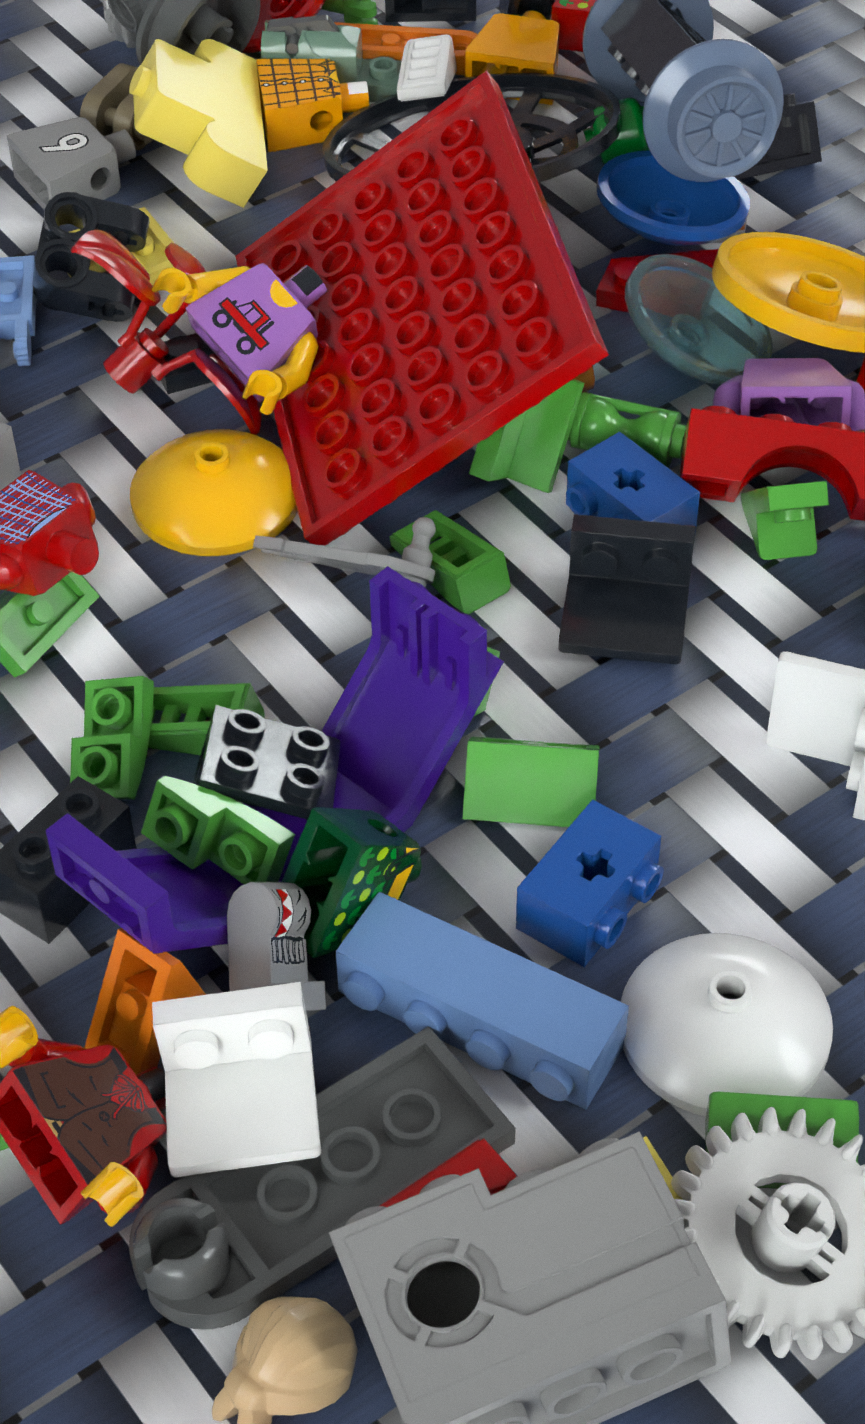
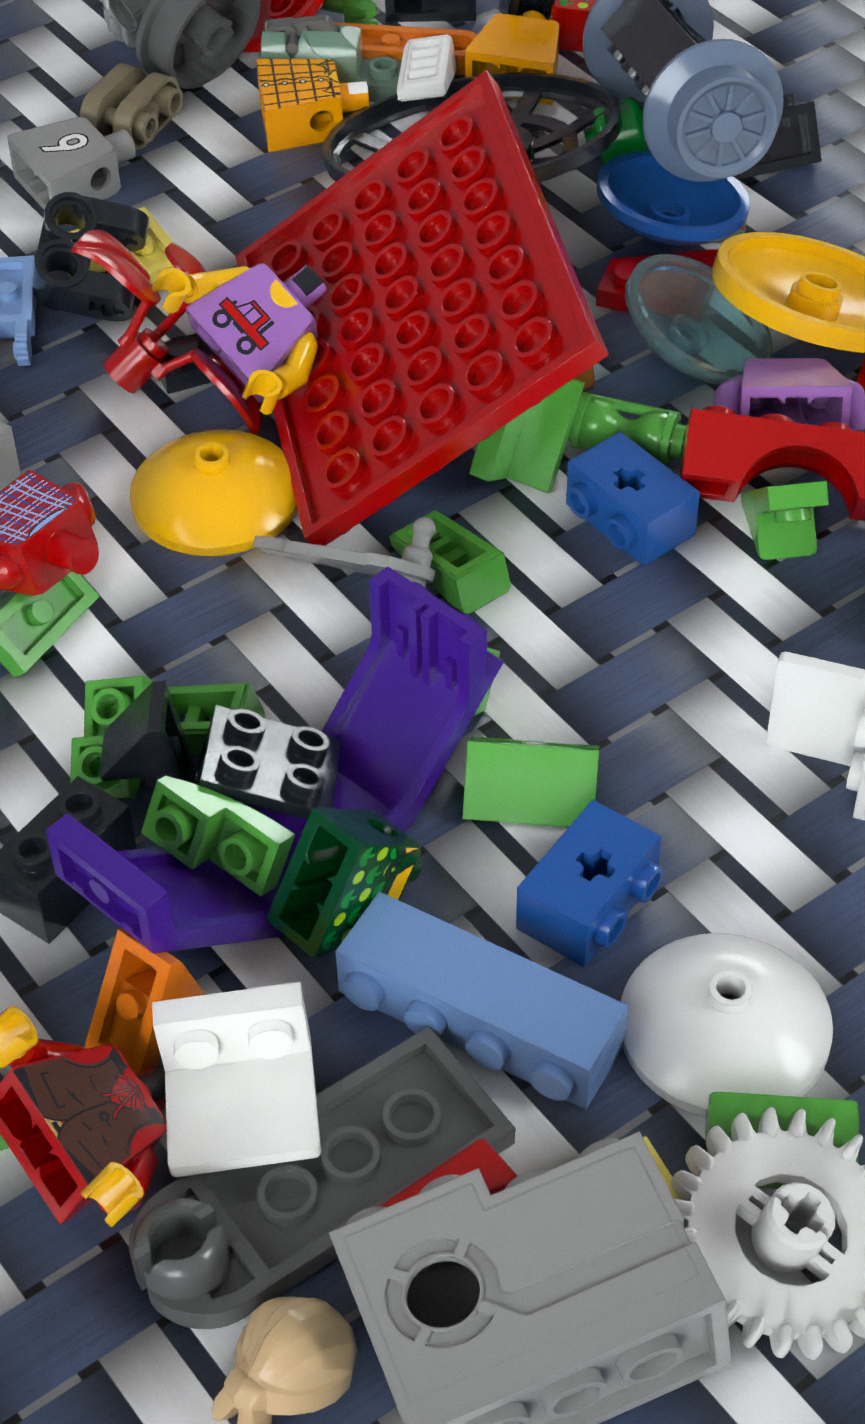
(147, 741): none -> black slope
(207, 110): light yellow brick -> none
(268, 939): light grey leg -> none
(627, 589): black bracket -> none

